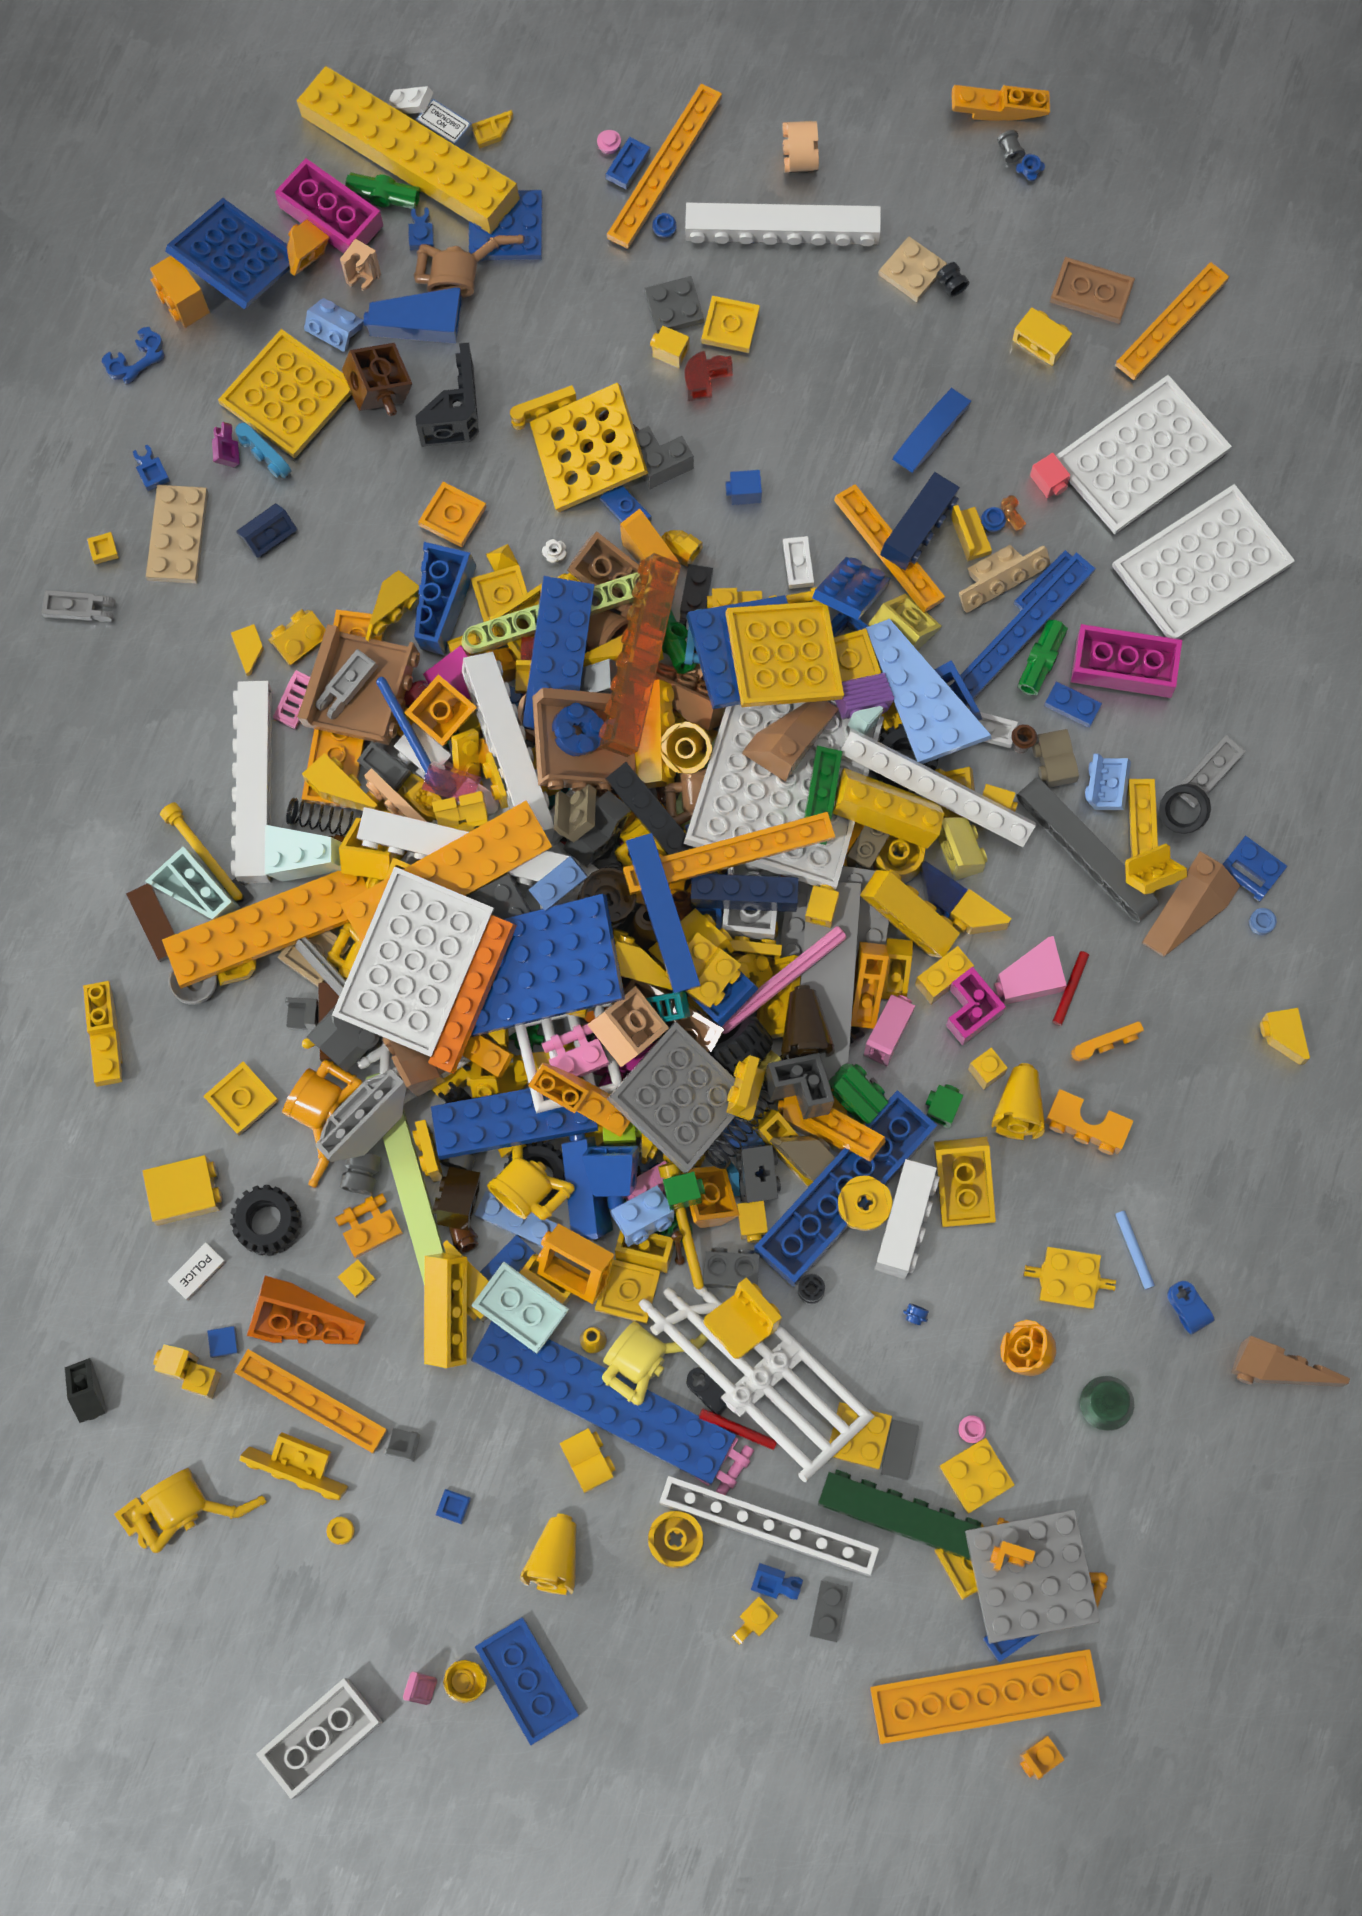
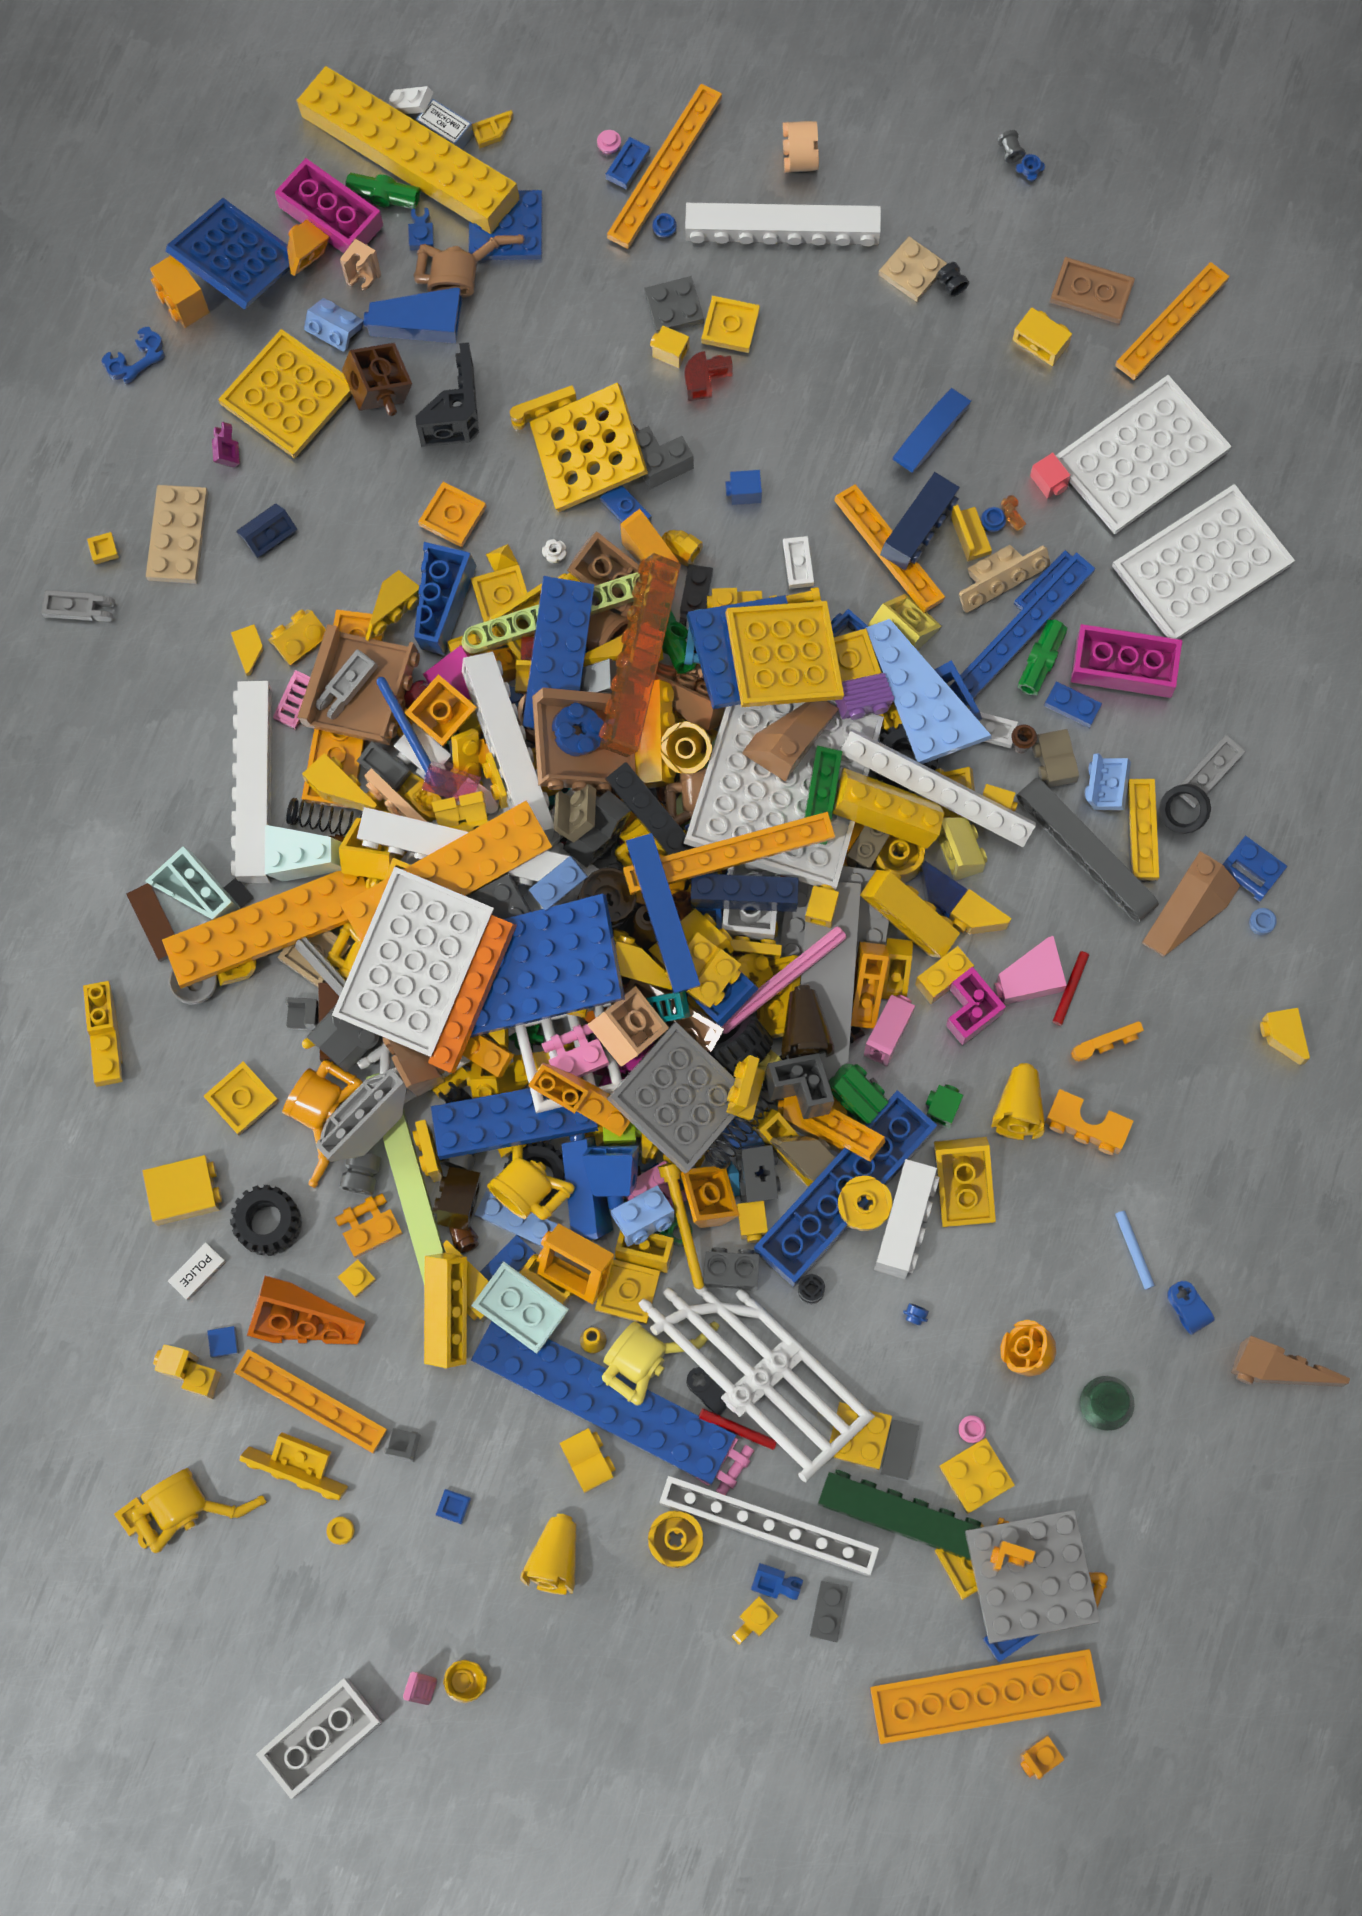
(84, 1391): pearl dark grey slope -> none
(151, 469): blue plate -> none
(173, 815): yellow piece -> none
(262, 450): dark azure plate -> none
(526, 1681): blue plate -> none
(677, 1236): reddish brown hinge -> none
(683, 1190): green brick -> none
(743, 1319): yellow bracket -> none
(851, 587): blue plate -> none
(865, 719): light aqua slope -> none
(987, 1068): yellow brick -> none
(1002, 104): light orange slope -> none
(1069, 1277): yellow plate -> none
(1153, 870): yellow bracket -> none

